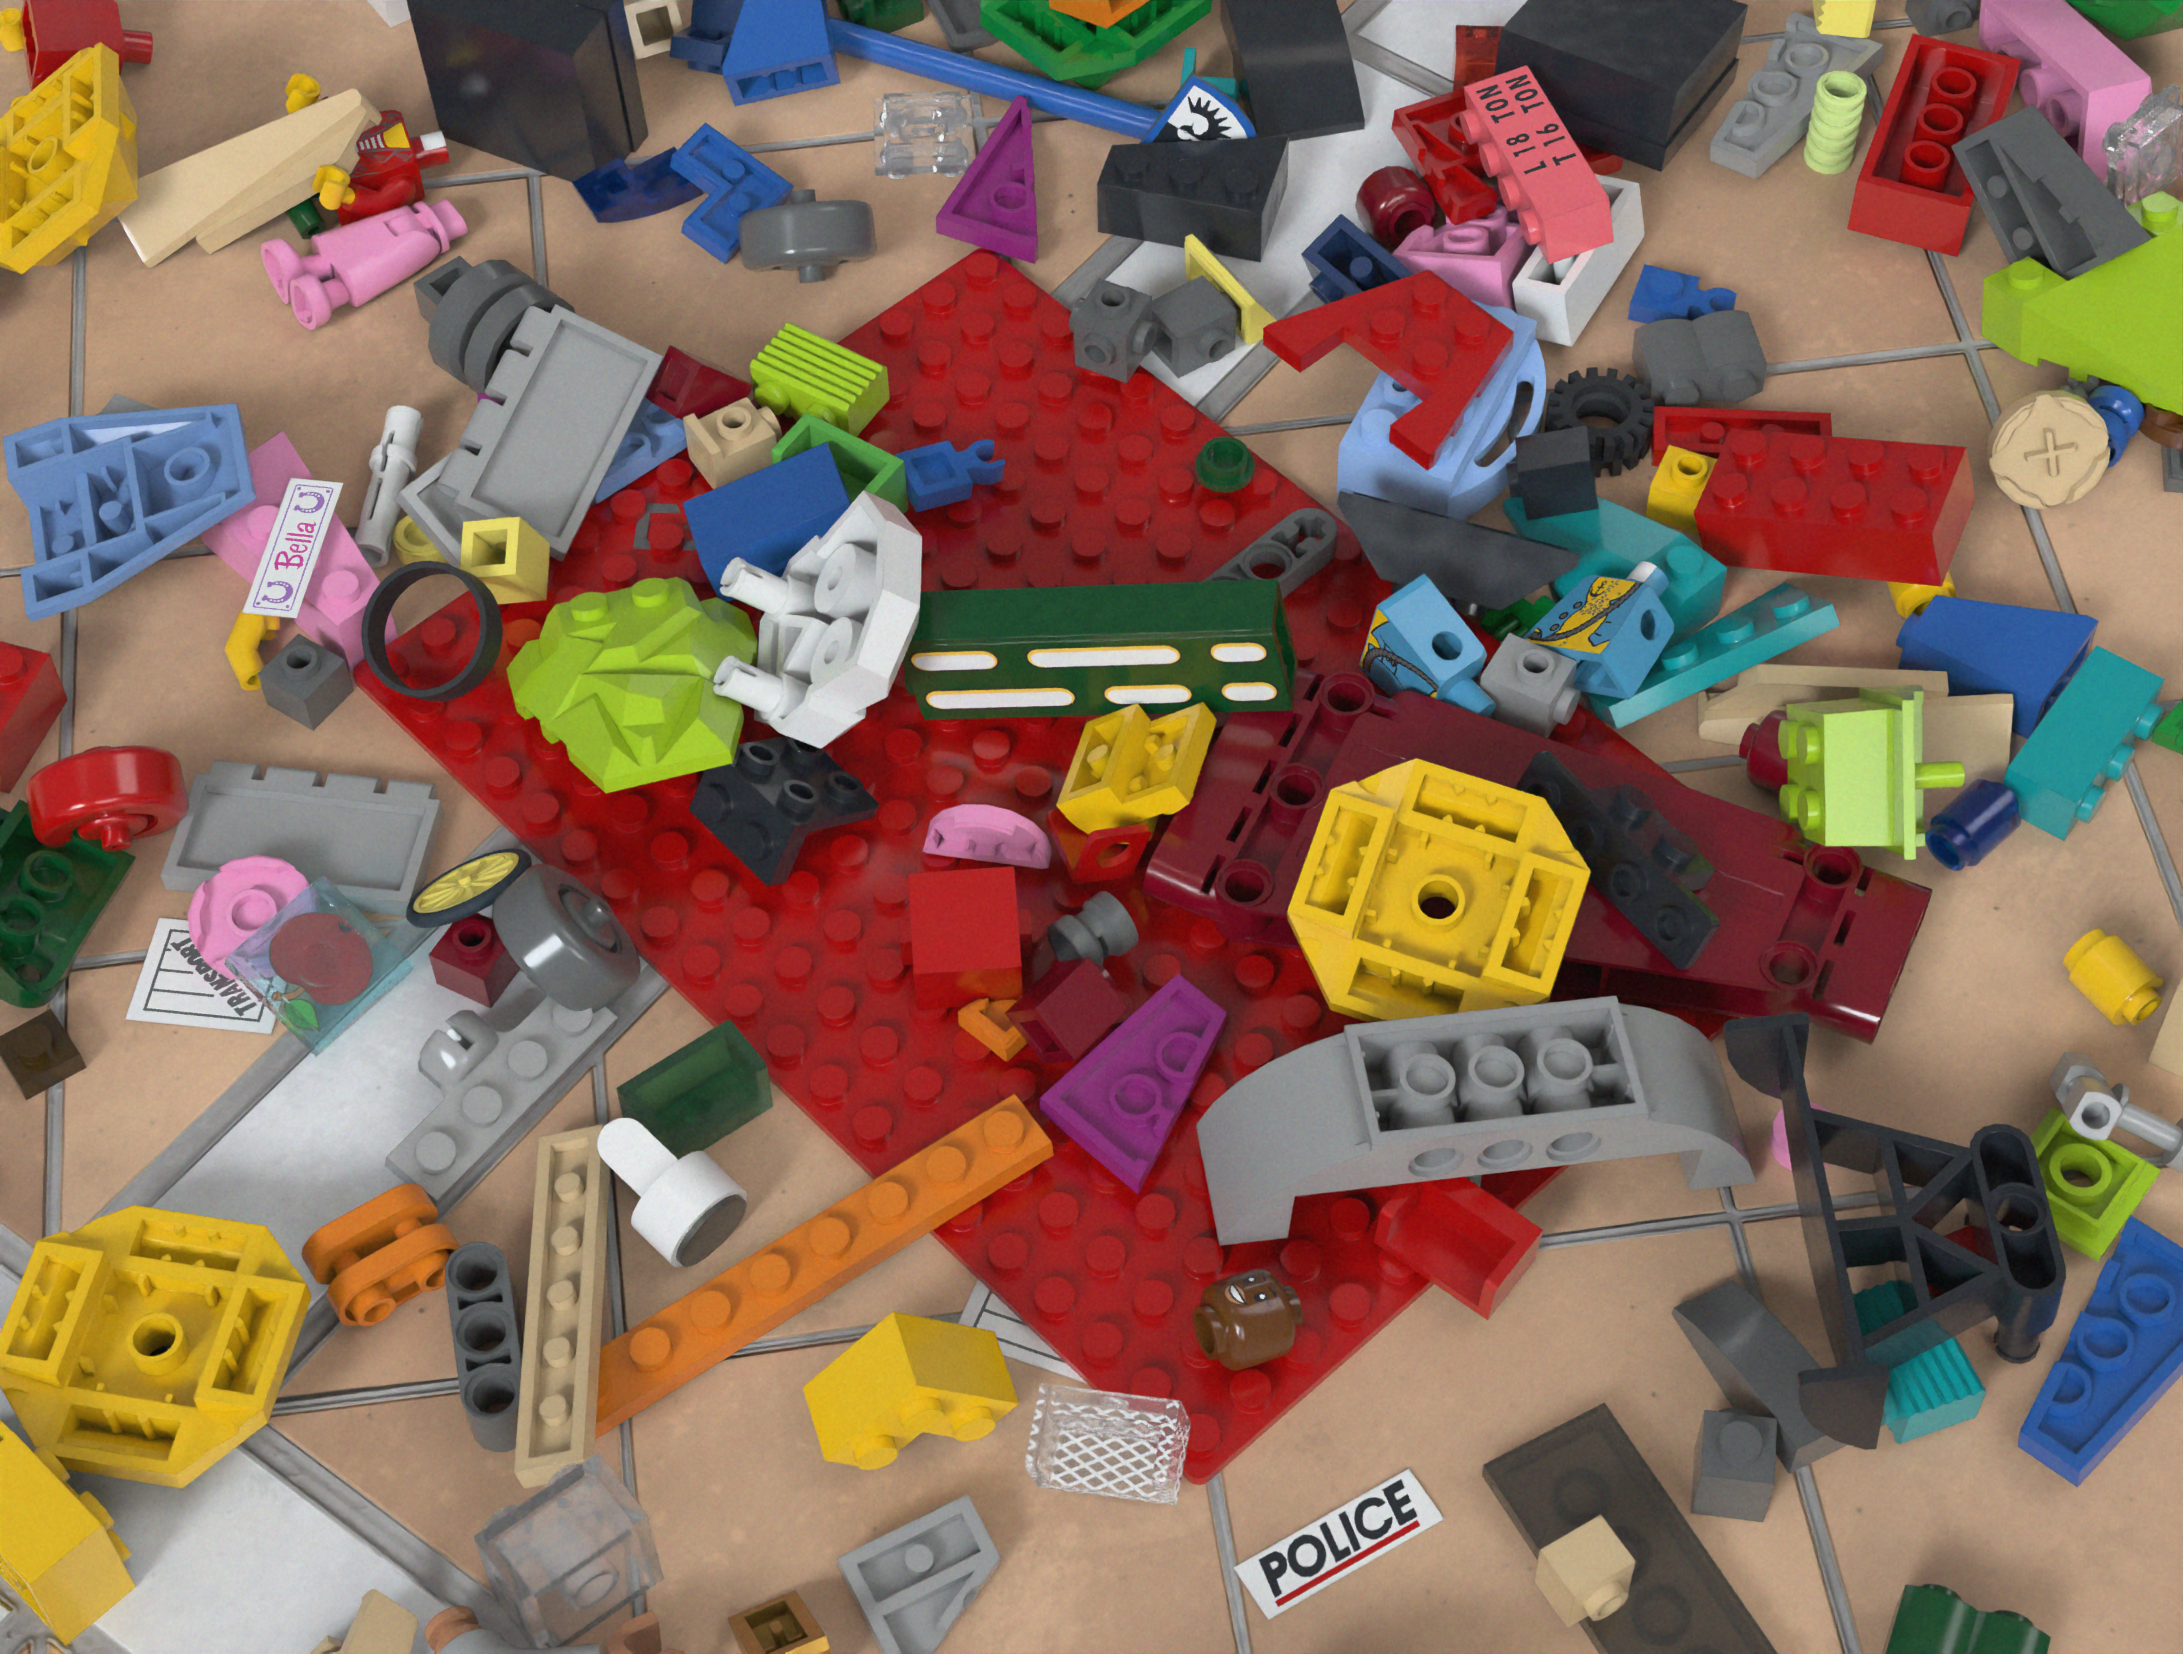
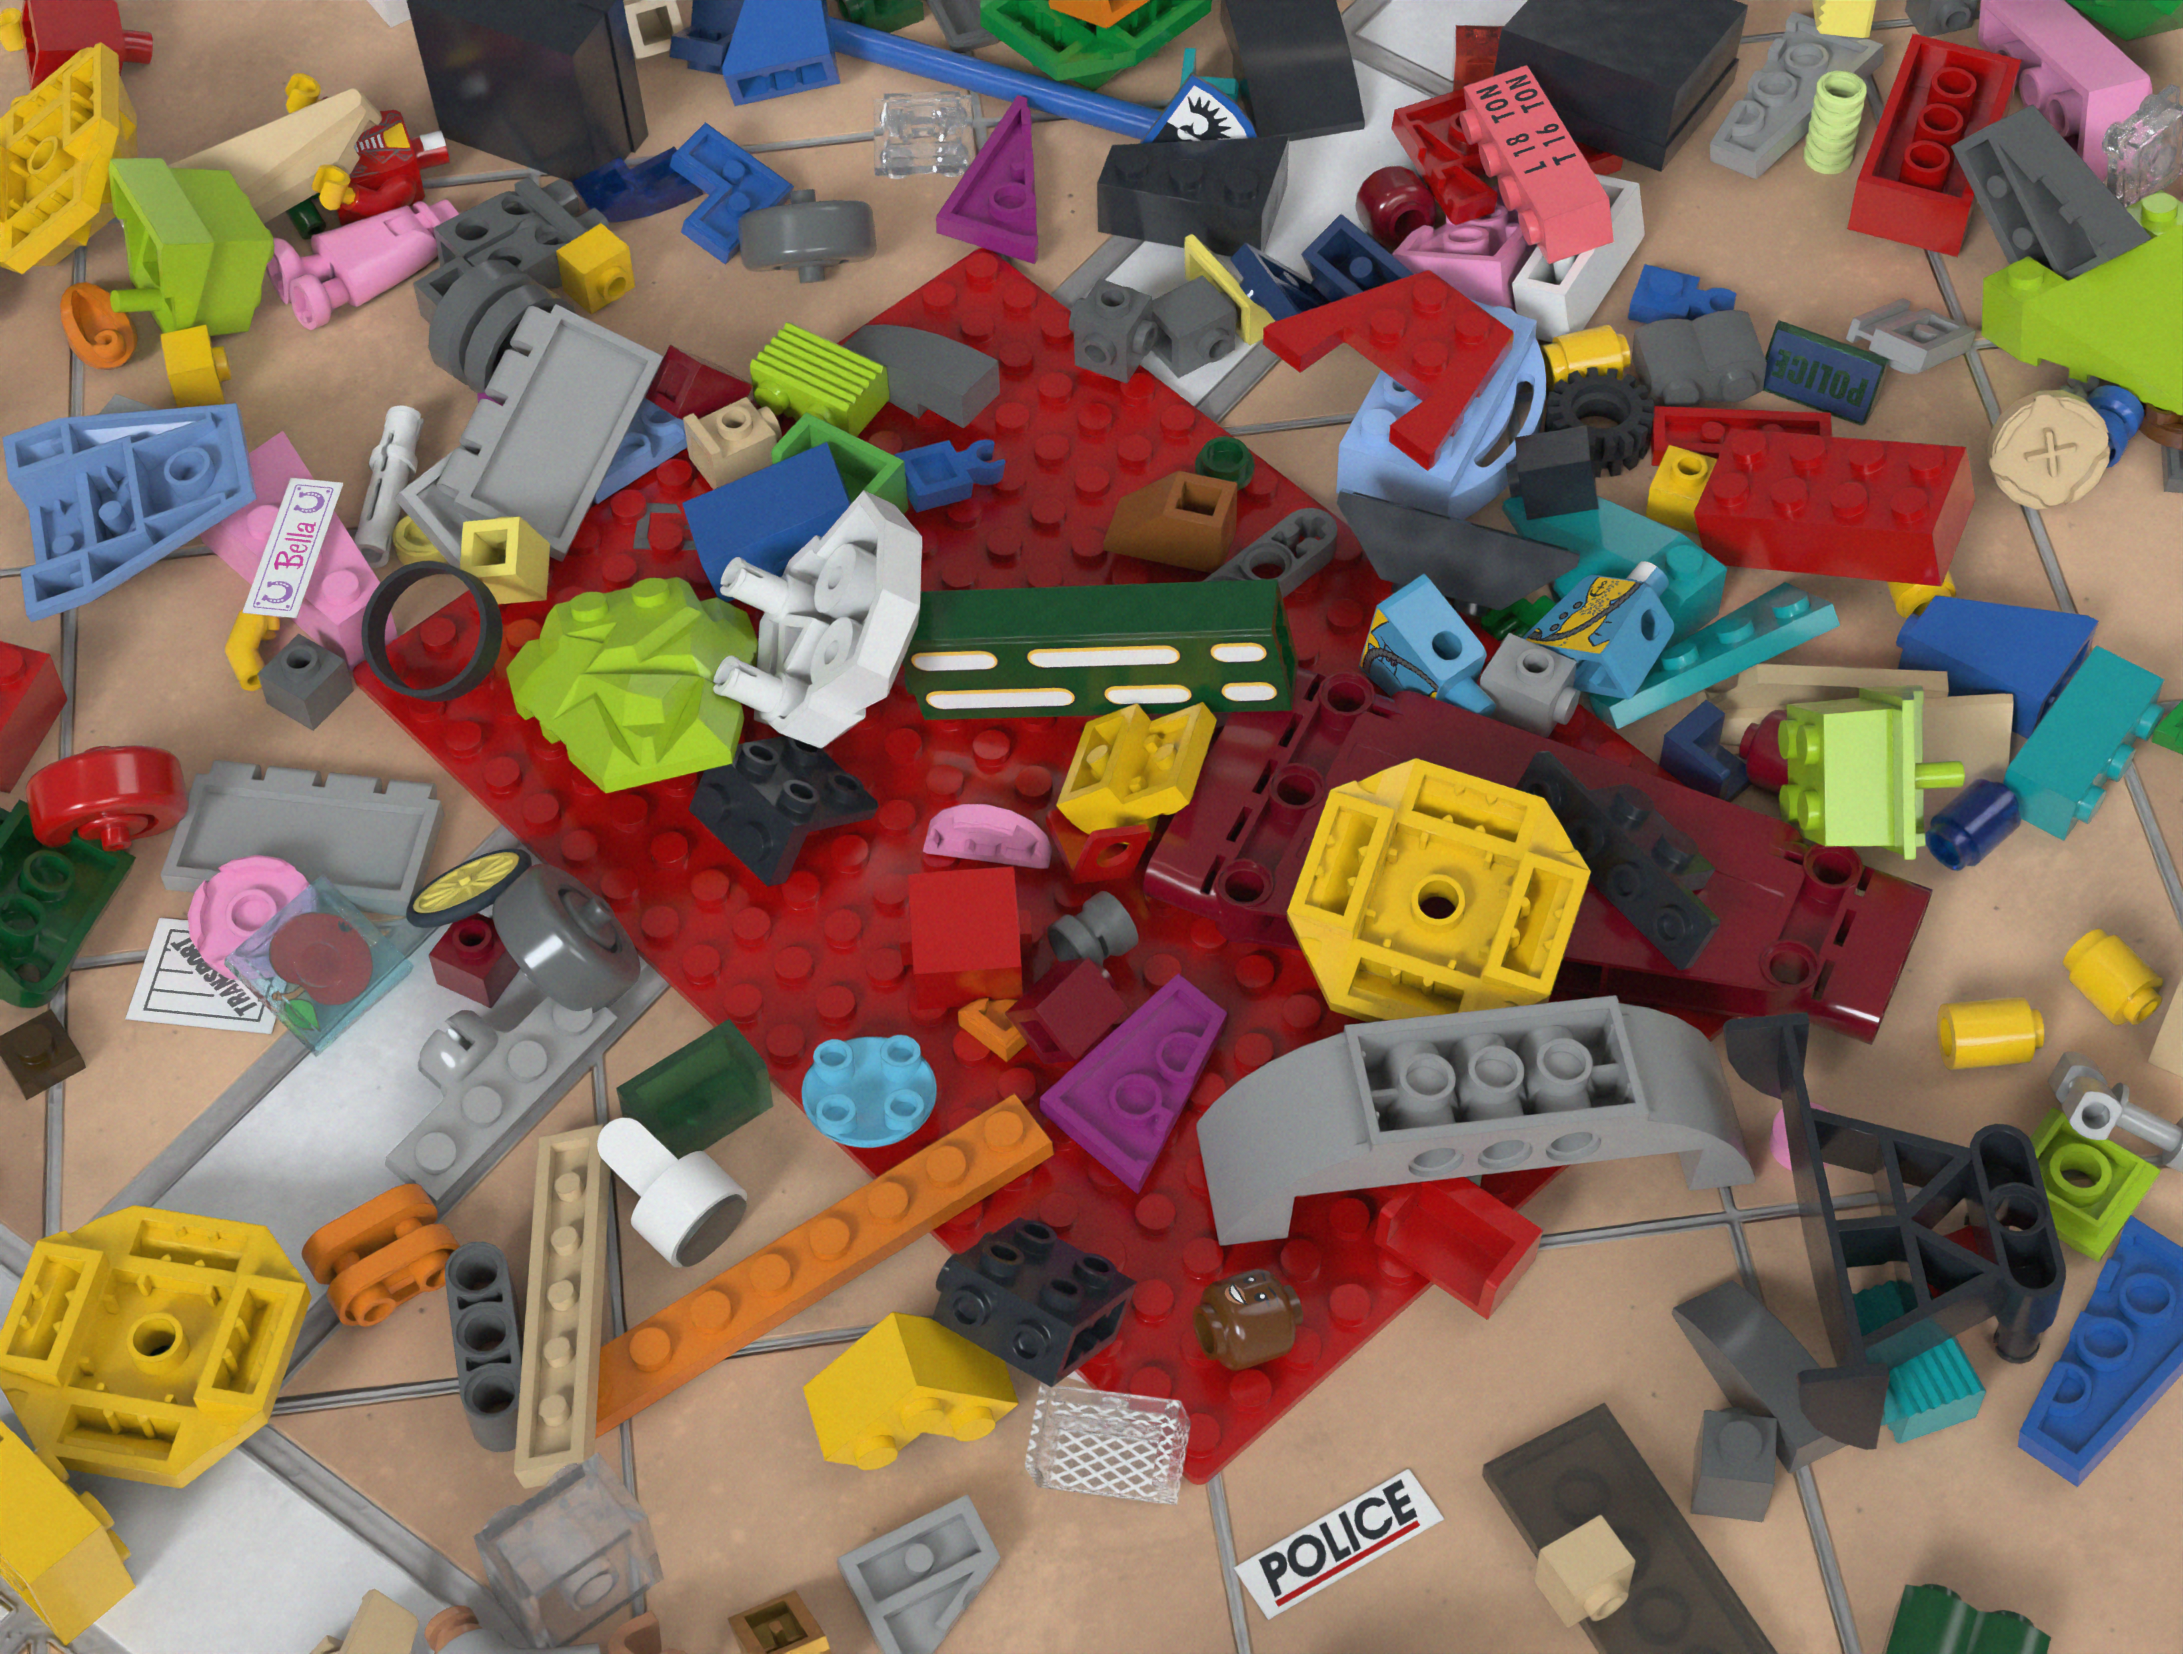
(94, 330): none -> orange arm
(189, 246): none -> lime piece
(195, 367): none -> yellow plate
(519, 228): none -> dark grey hips
(596, 268): none -> yellow plate
(869, 1090): none -> medium azure dish
(930, 371): none -> dark grey slope
(1033, 1299): none -> black brick
(1177, 522): none -> dark orange slope
(1274, 284): none -> dark blue wing
(1585, 349): none -> yellow brick
(1698, 760): none -> dark blue panel
(1823, 373): none -> slope
(1911, 338): none -> light grey plate
(1988, 1032): none -> yellow brick

